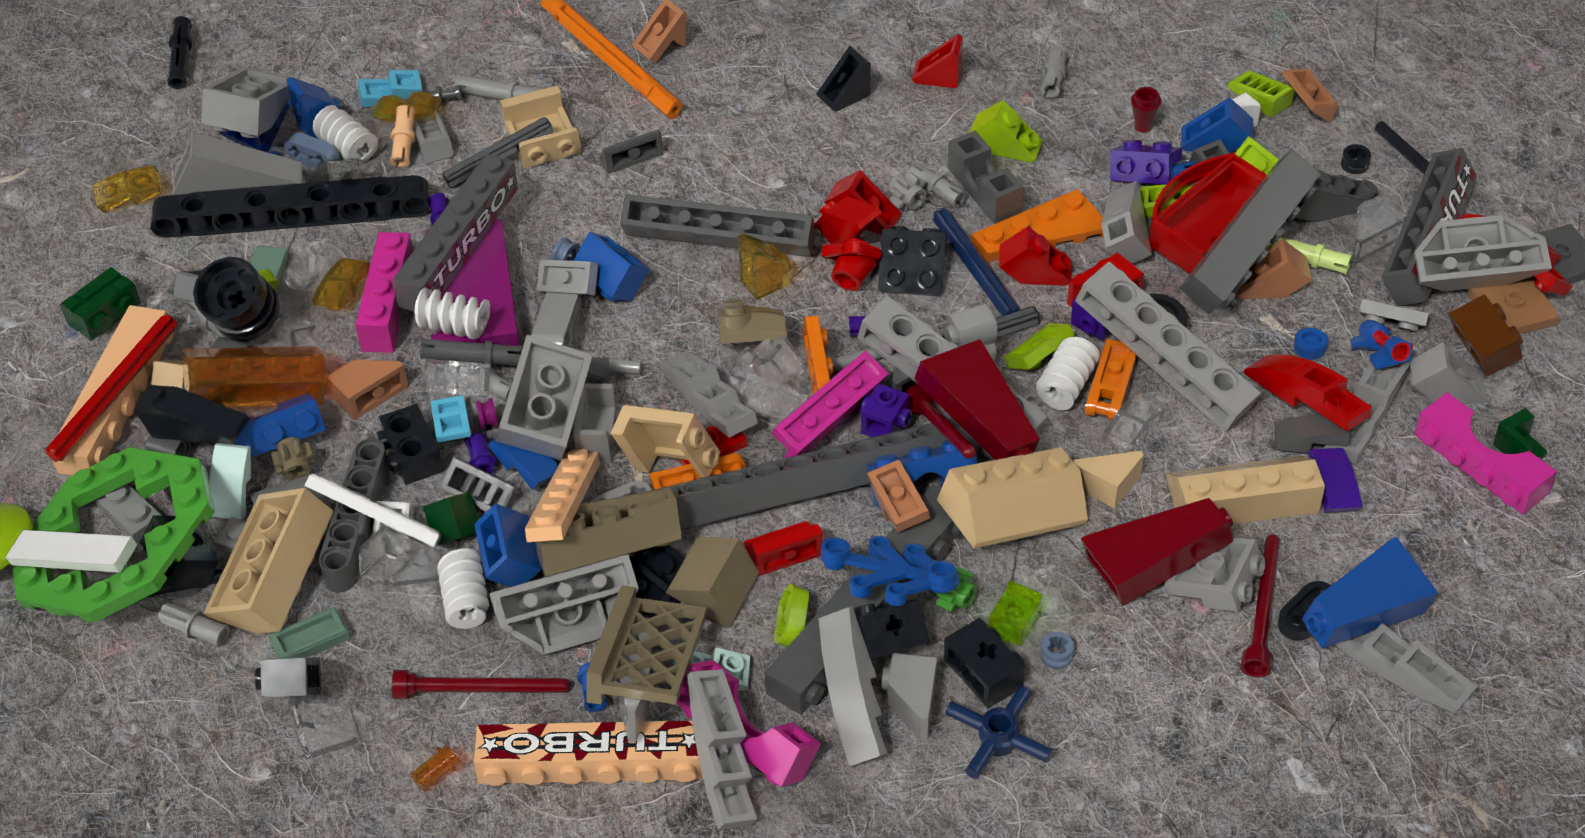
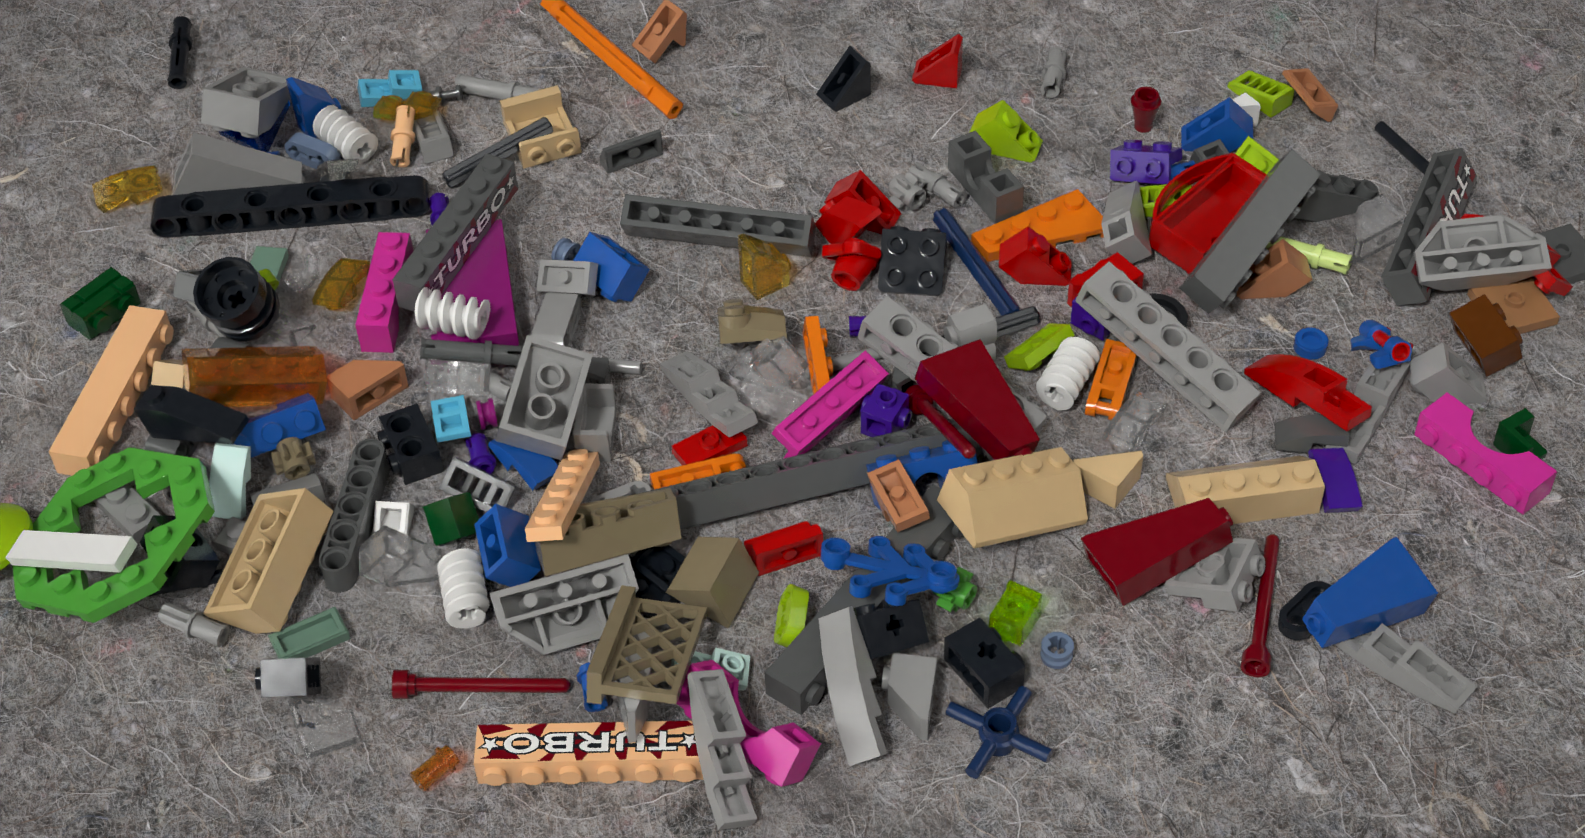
(111, 388): red axle -> none
(373, 509): white tile -> none
(665, 433): tan panel -> none
(1362, 158): black bush -> none
(1407, 317): light grey plate -> none

